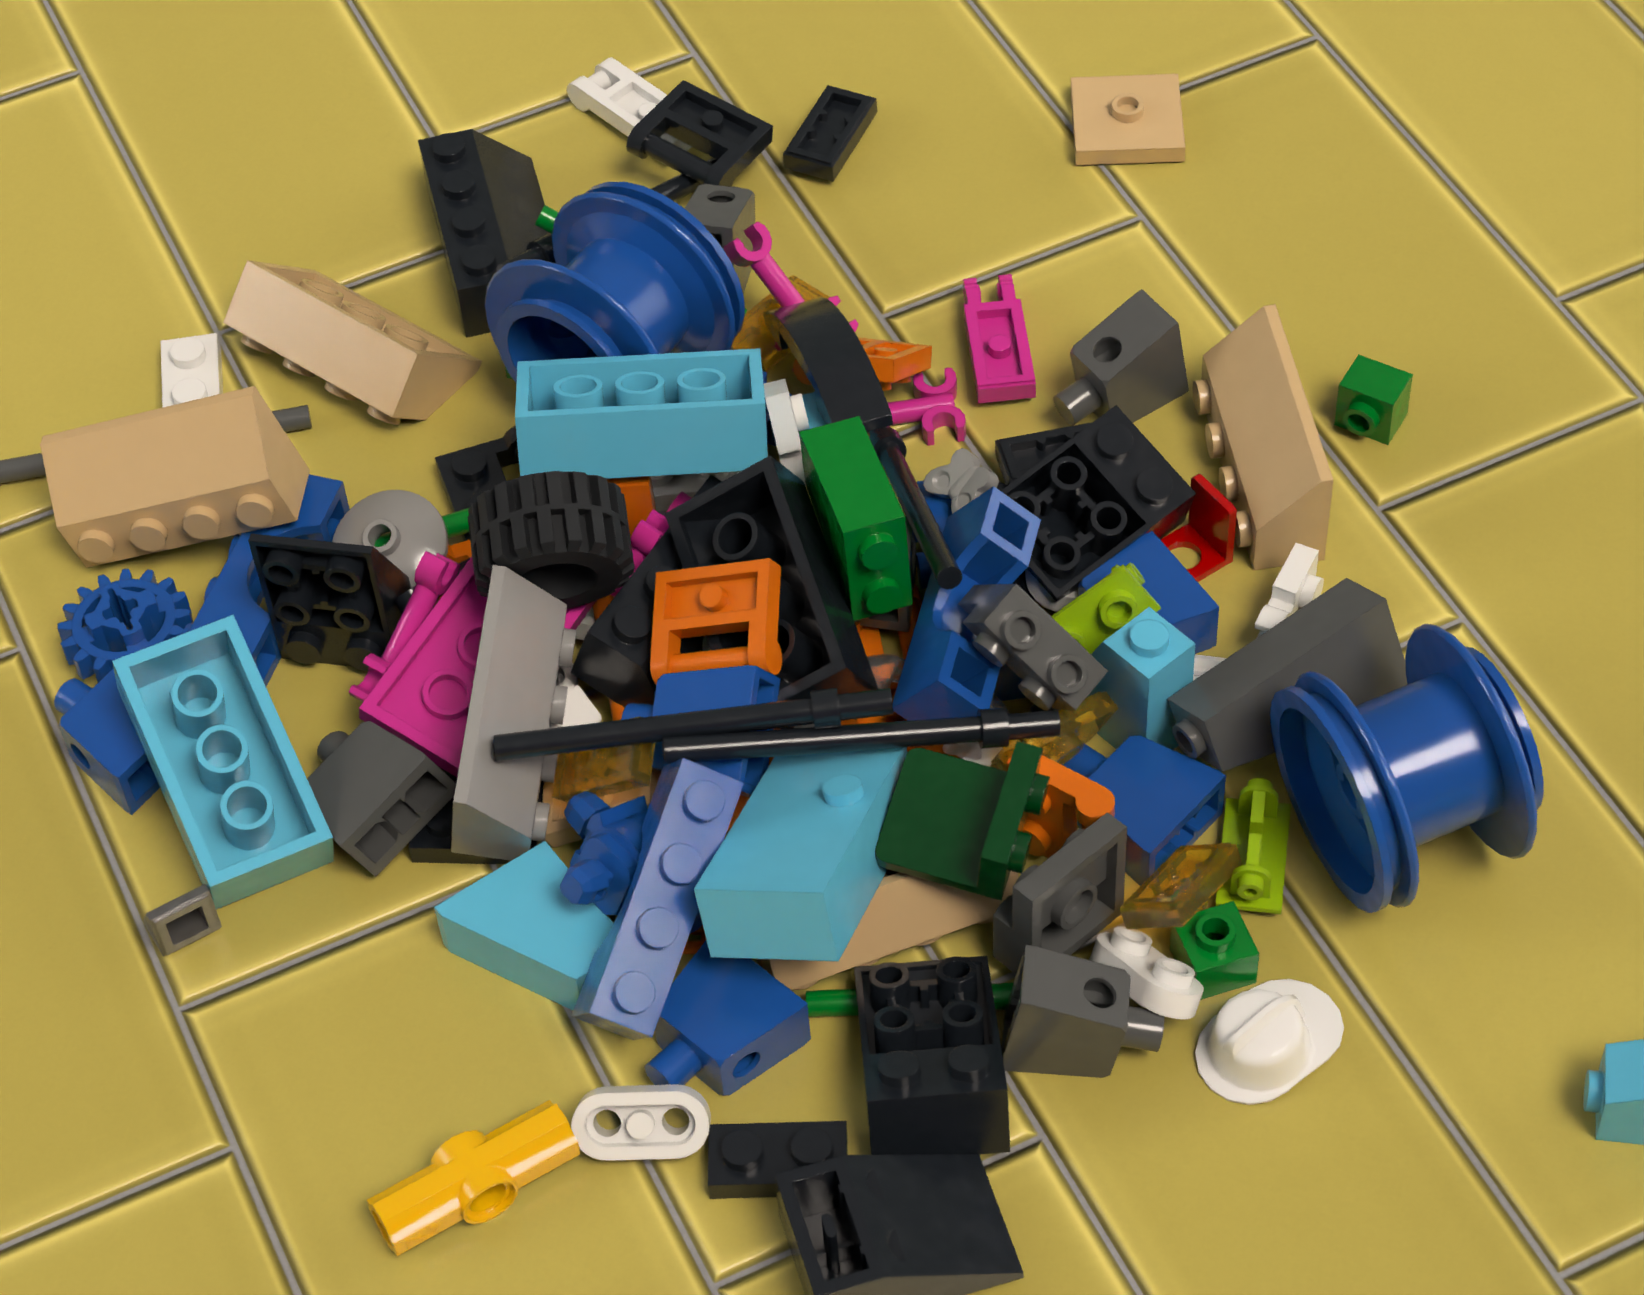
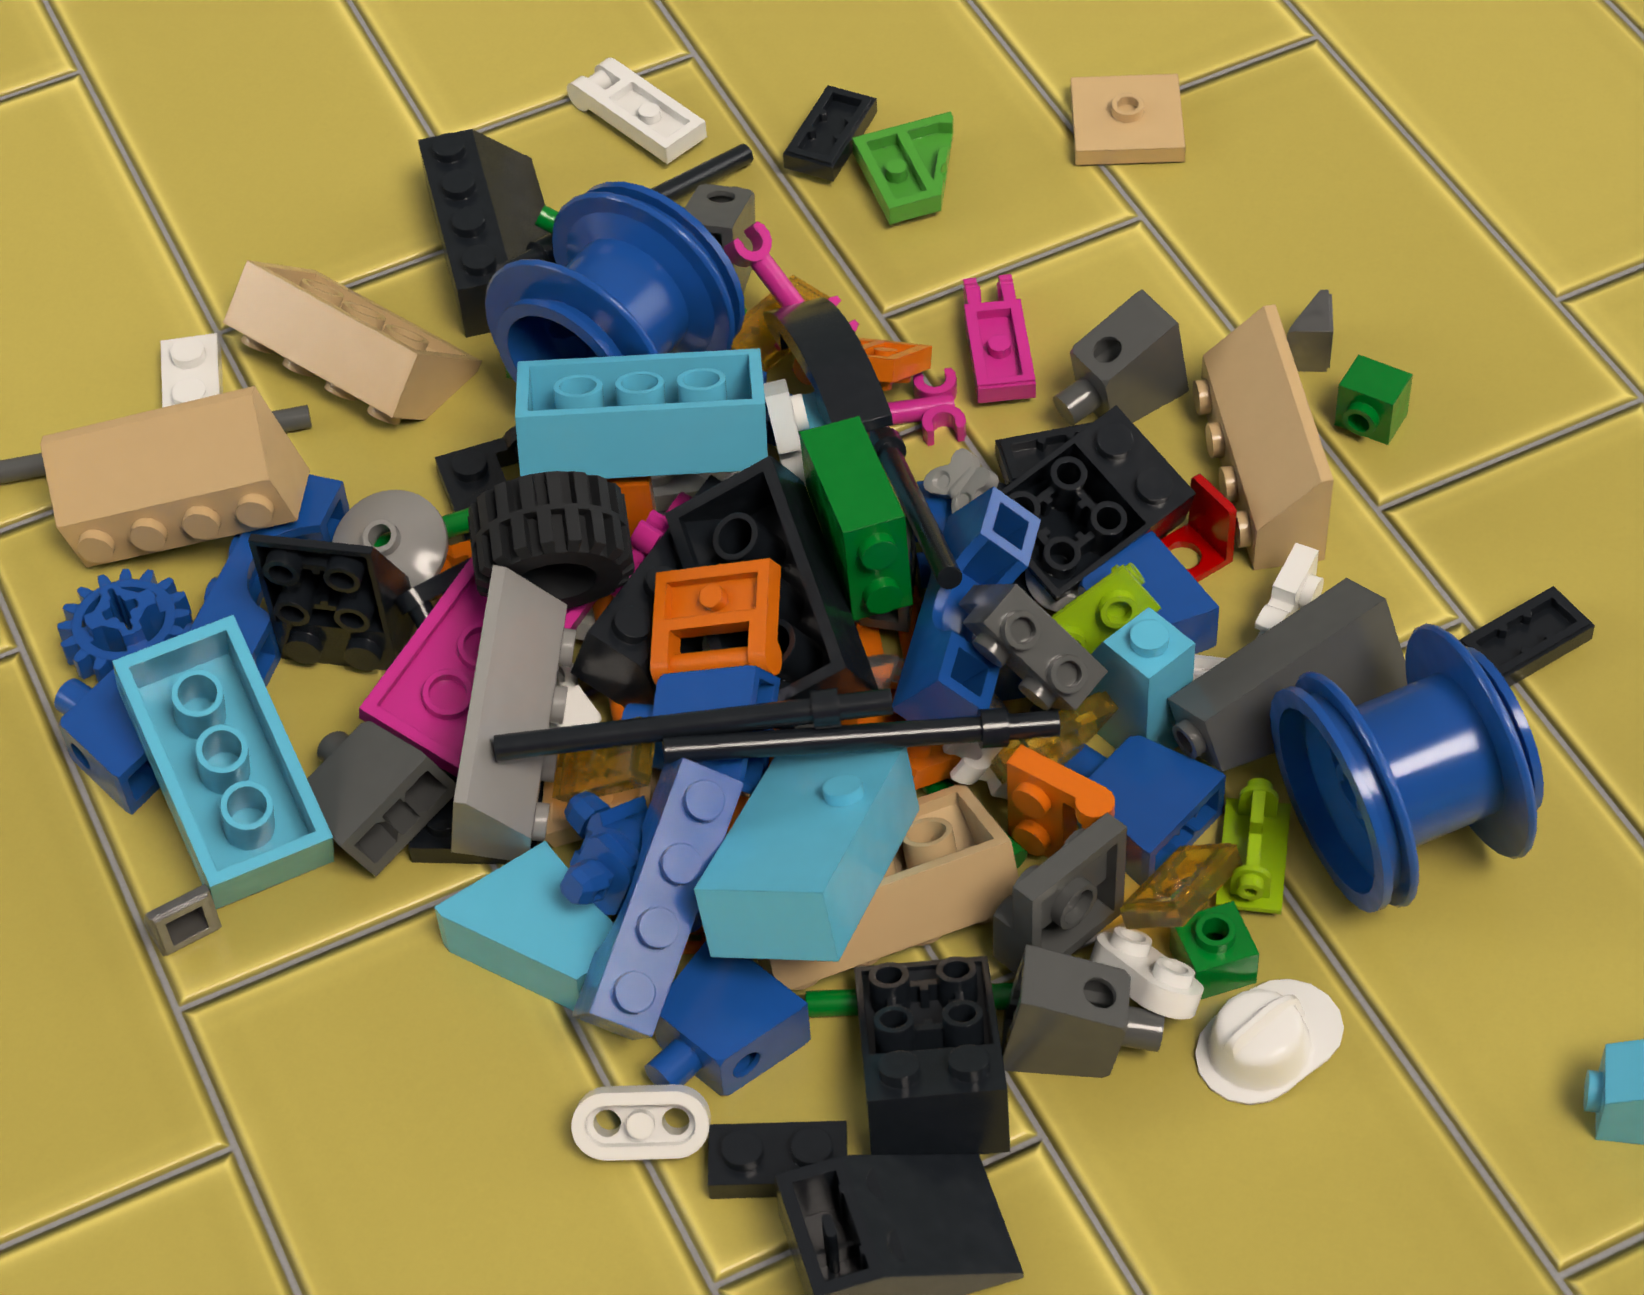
(432, 579): dark pink bar -> none
(473, 1177): yellow piece -> none
(706, 125): black plate -> none
(907, 165): none -> bright green wing
(962, 819): dark green bracket -> none
(1312, 335): none -> flat silver slope
(1531, 635): none -> black plate

